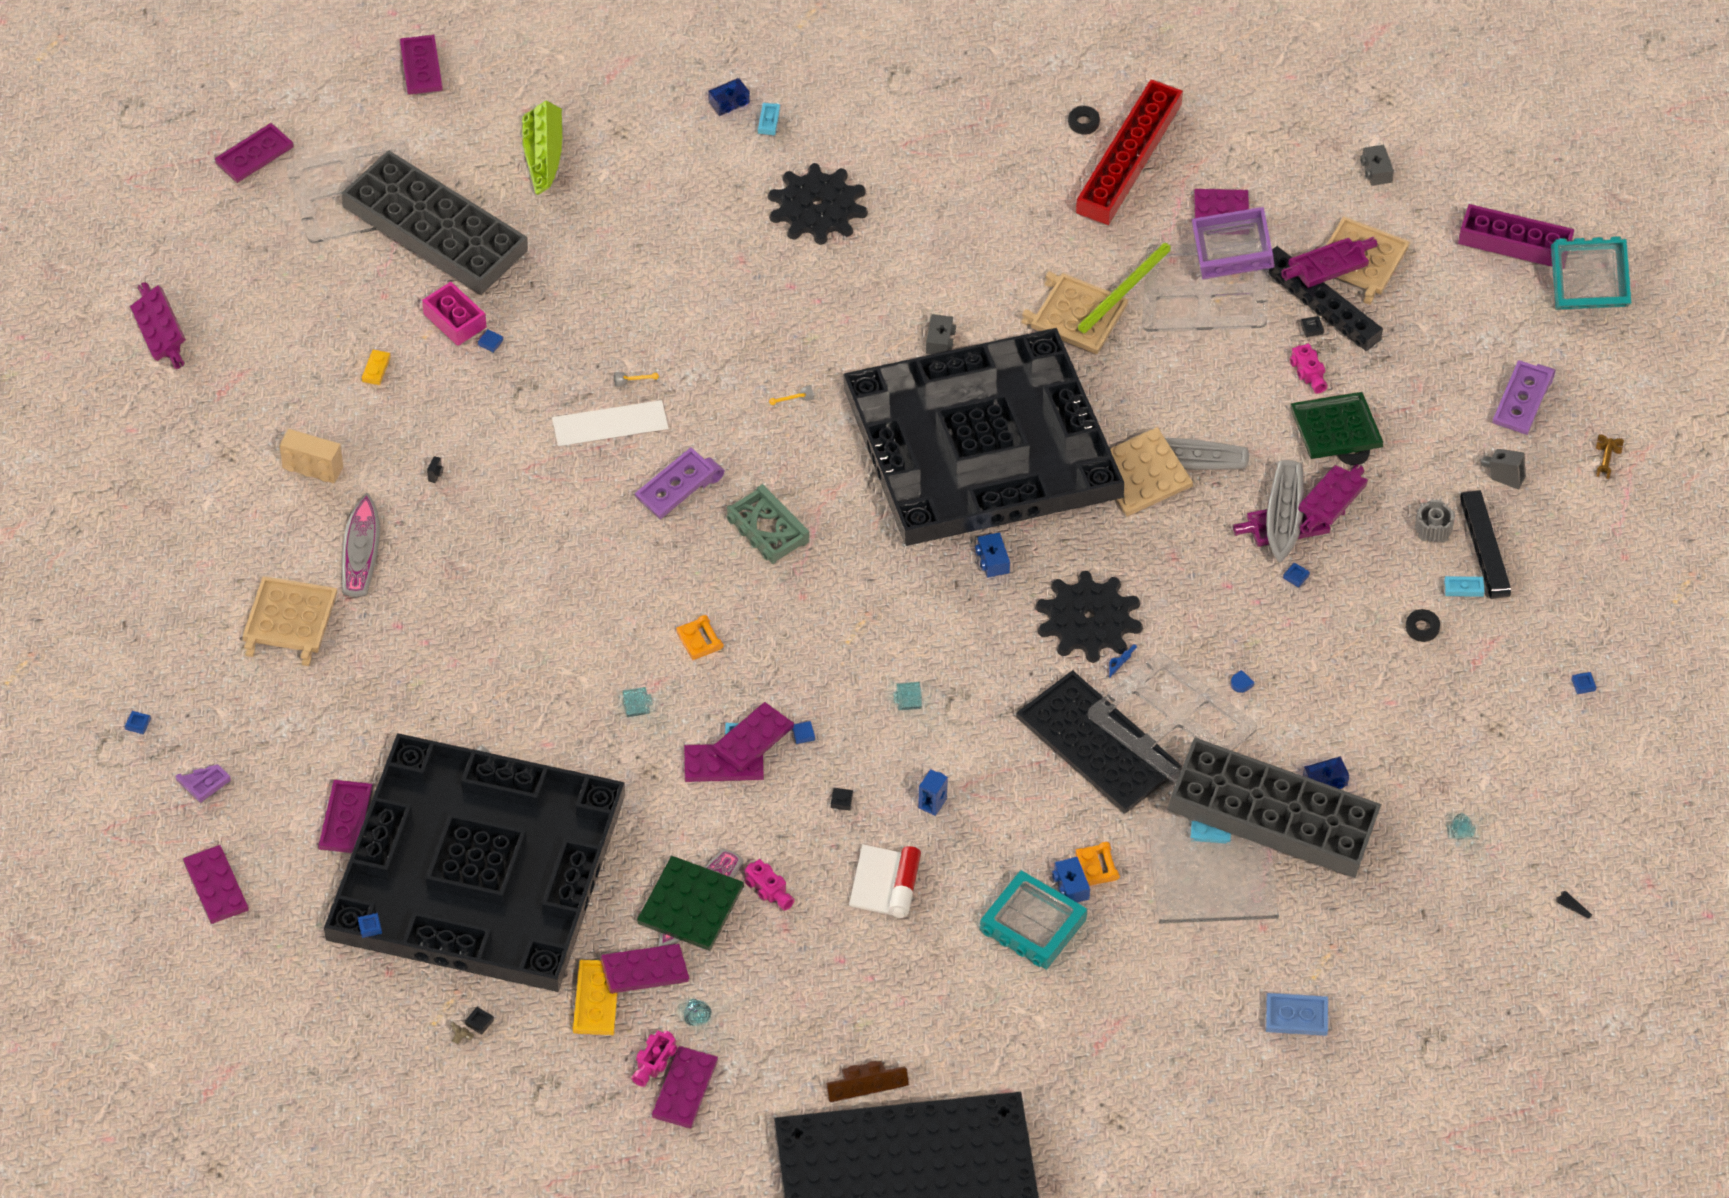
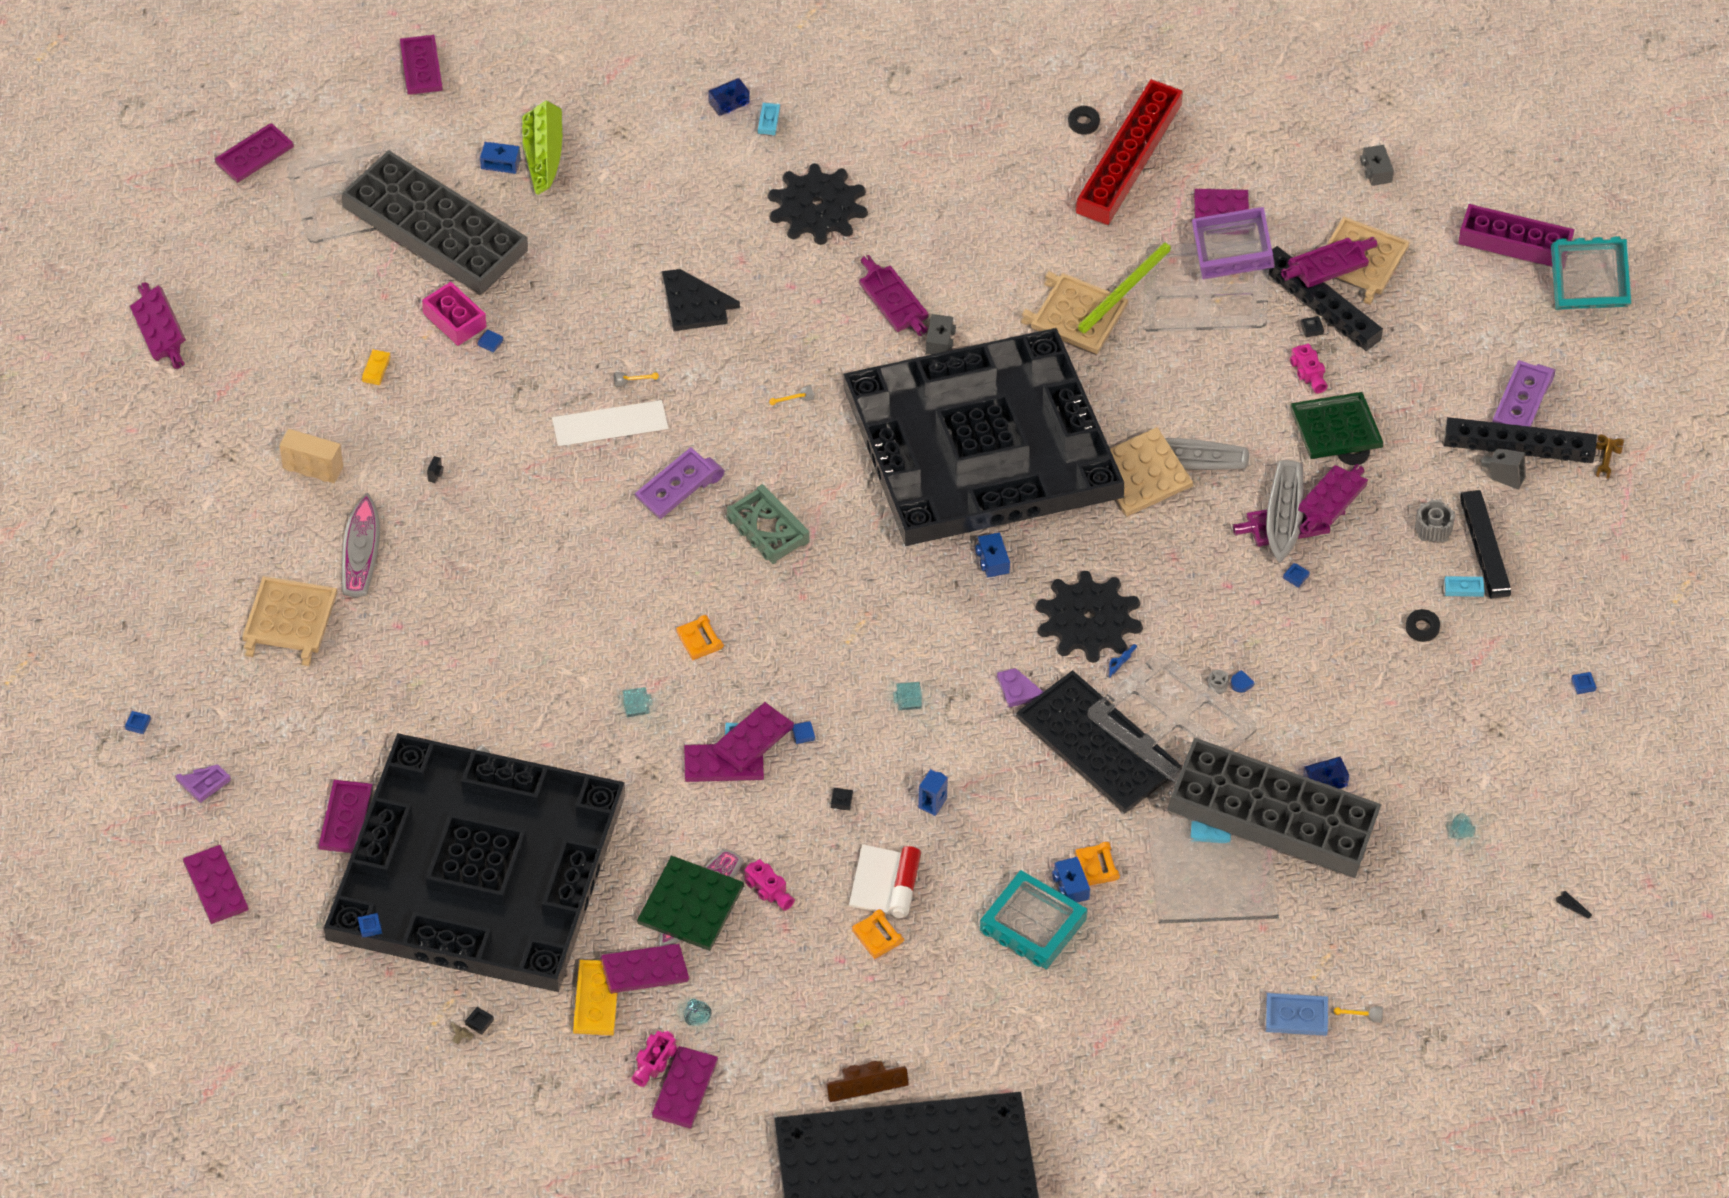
(500, 157): none -> blue brick
(694, 302): none -> black wing
(872, 938): none -> light orange plate
(893, 297): none -> magenta plate
(1017, 687): none -> medium lavender wing
(1218, 676): none -> light grey wheel
(1375, 1013): none -> hinge
(1526, 439): none -> black brick

